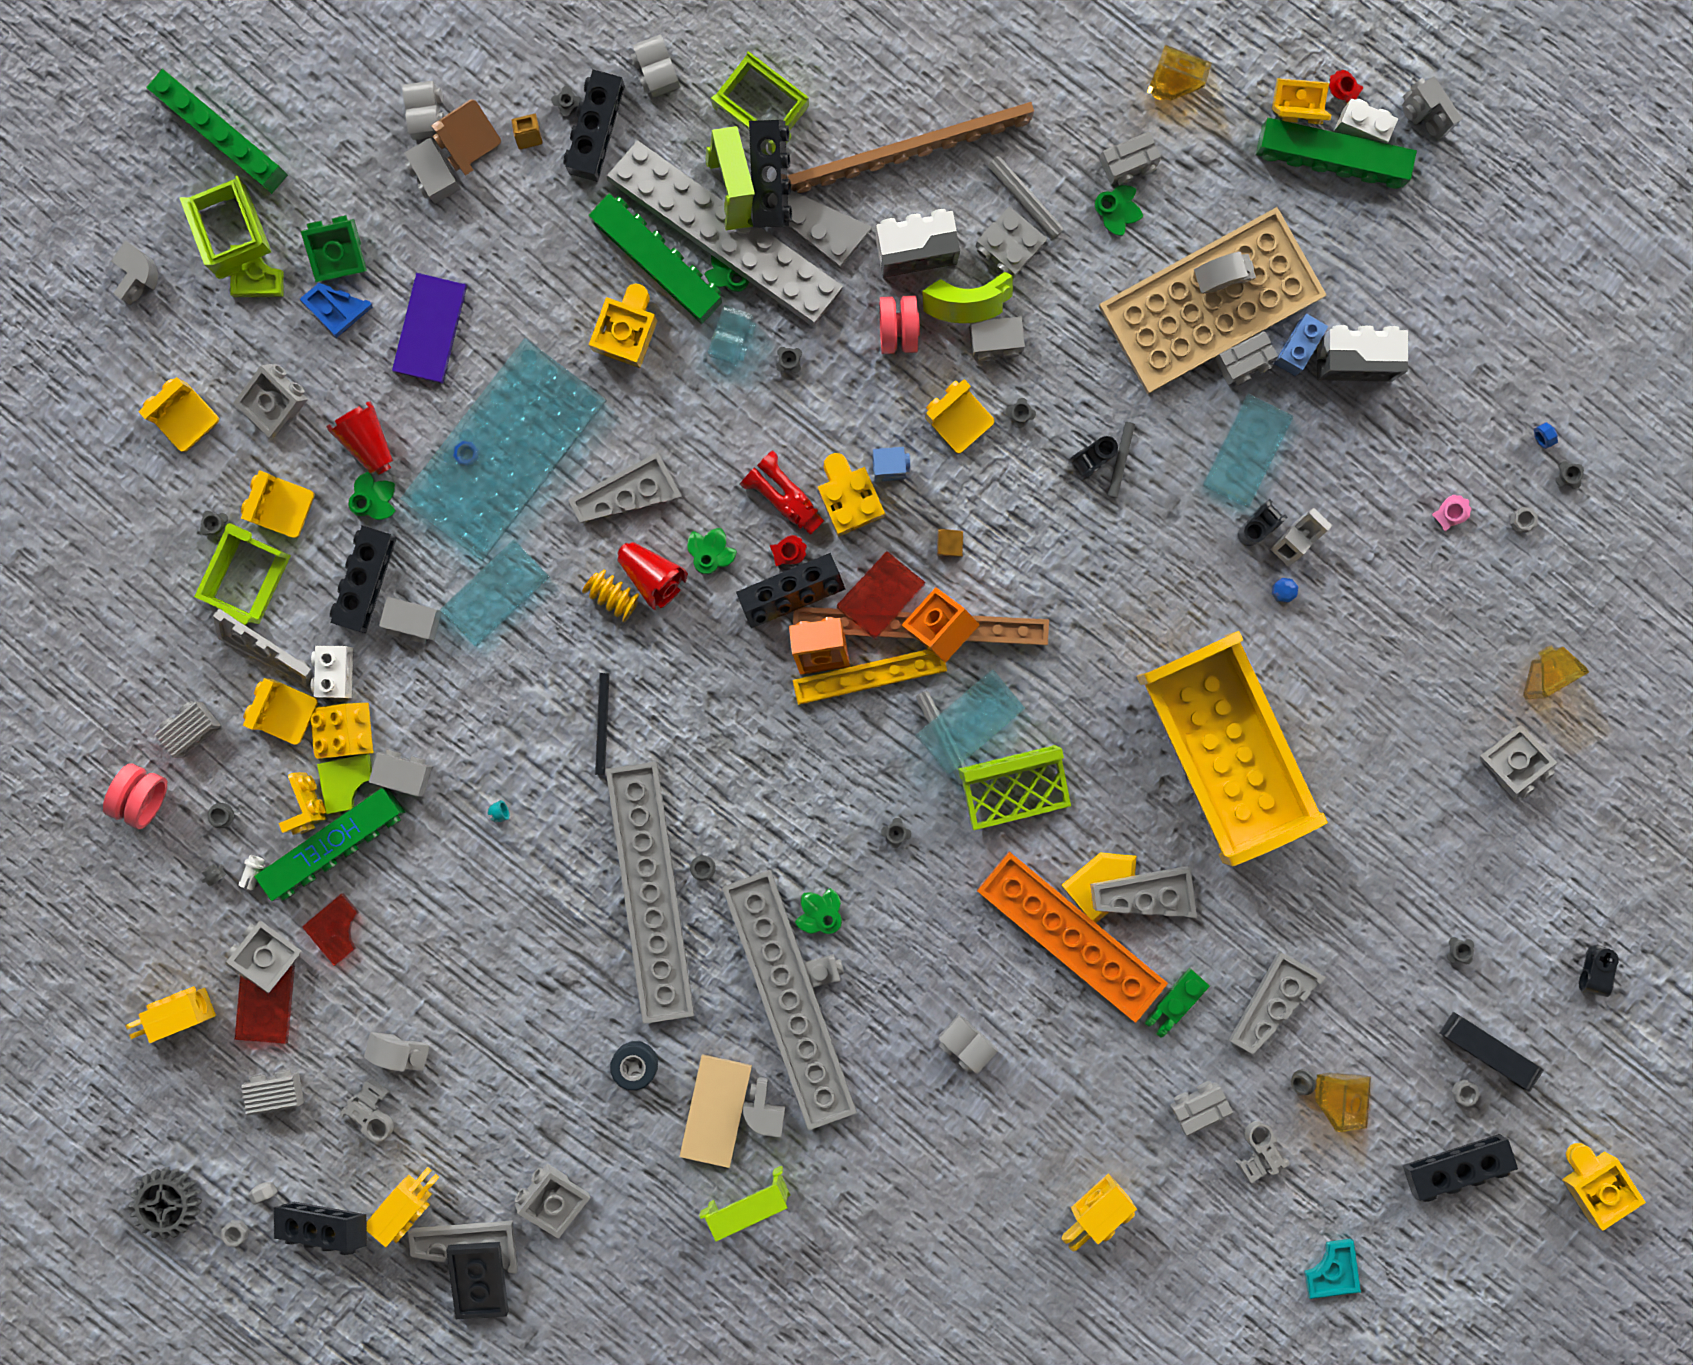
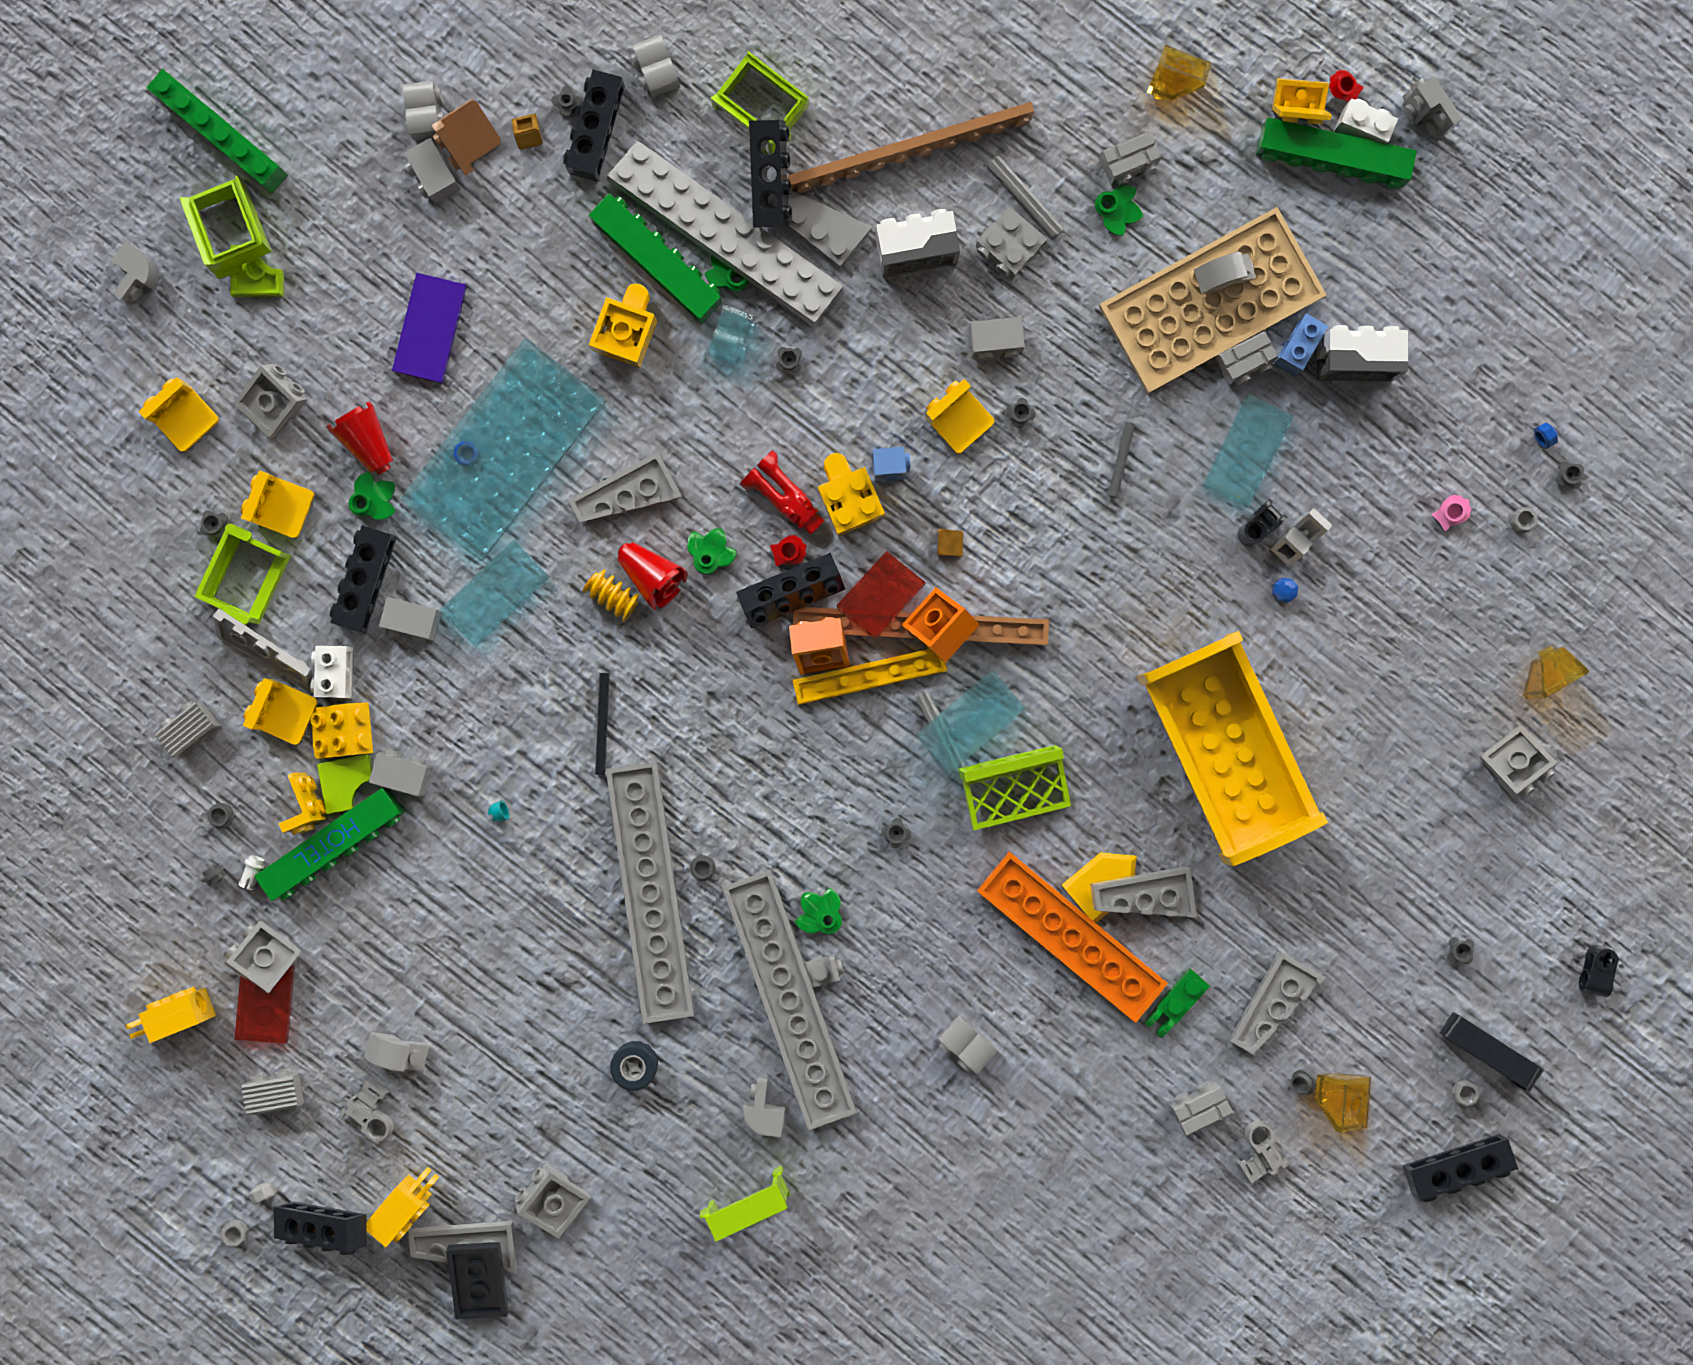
(135, 796): coral wheel -> none
(162, 1222): dark grey gear -> none
(332, 929): clear red tile -> none
(333, 248): green plate -> none
(334, 308): blue wing -> none
(715, 1111): tan tile -> none
(728, 154): piece -> none
(901, 324): coral wheel -> none
(967, 305): lime arch -> none
(1091, 459): black piece -> none
(1099, 1214): yellow brick -> none
(1335, 1273): teal tile -> none
(1597, 1189): yellow brick -> none

